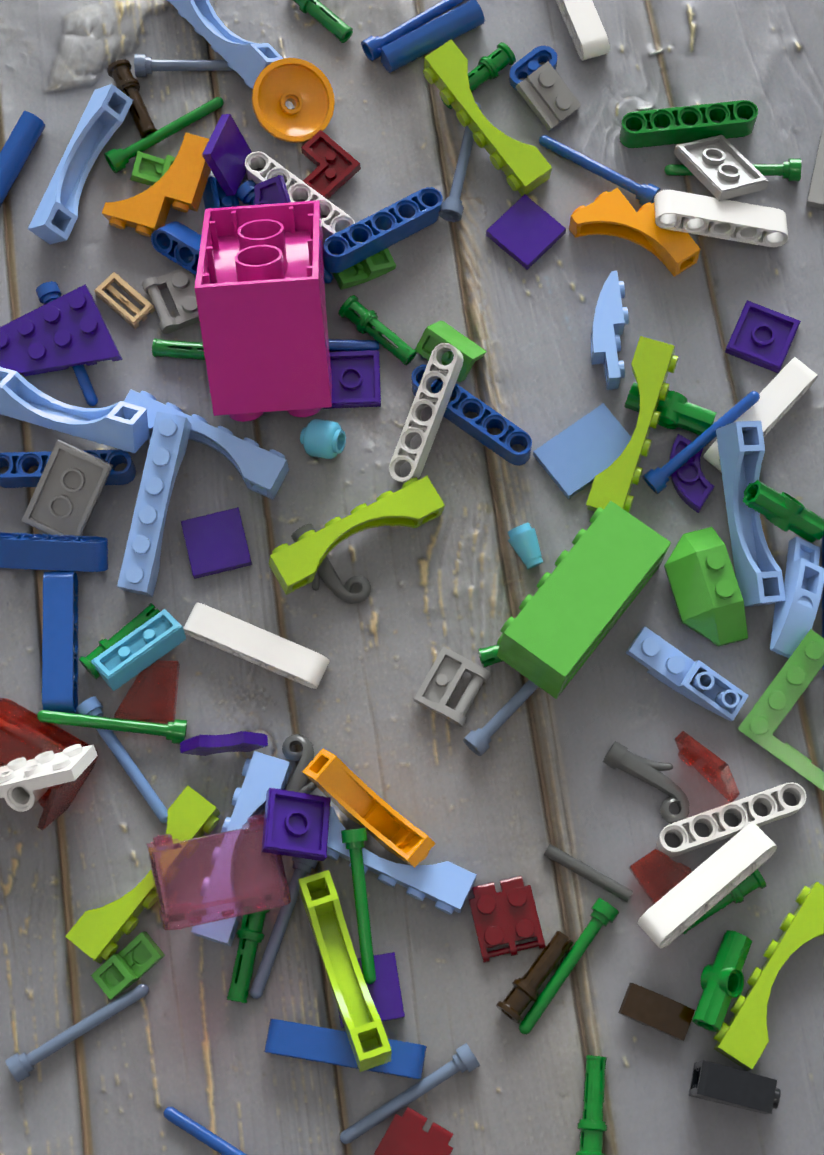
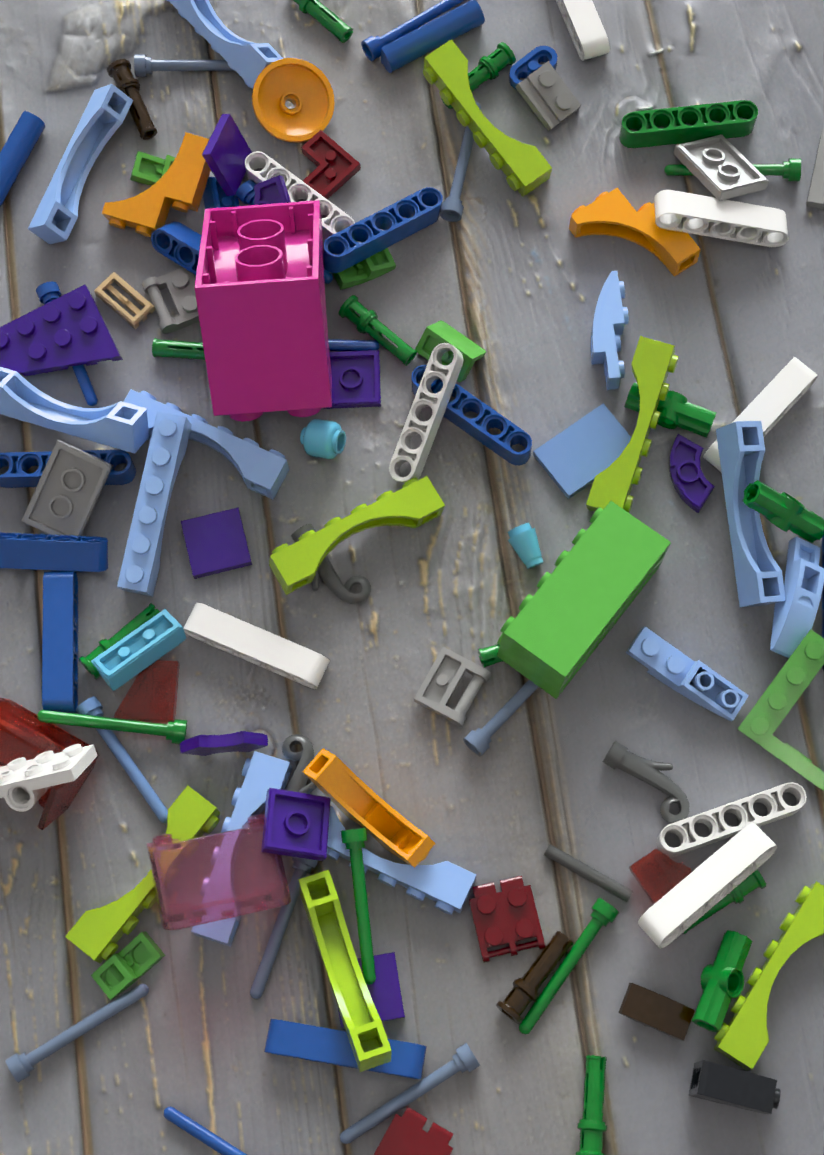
(119, 158): green piece -> none
(249, 936): green pin -> none
(525, 232): dark purple tile -> none
(643, 192): blue piece -> none
(658, 478): blue piece -> none
(707, 588): bright green wedge -> none
(708, 765): clear red wing -> none
(762, 336): dark purple tile -> none

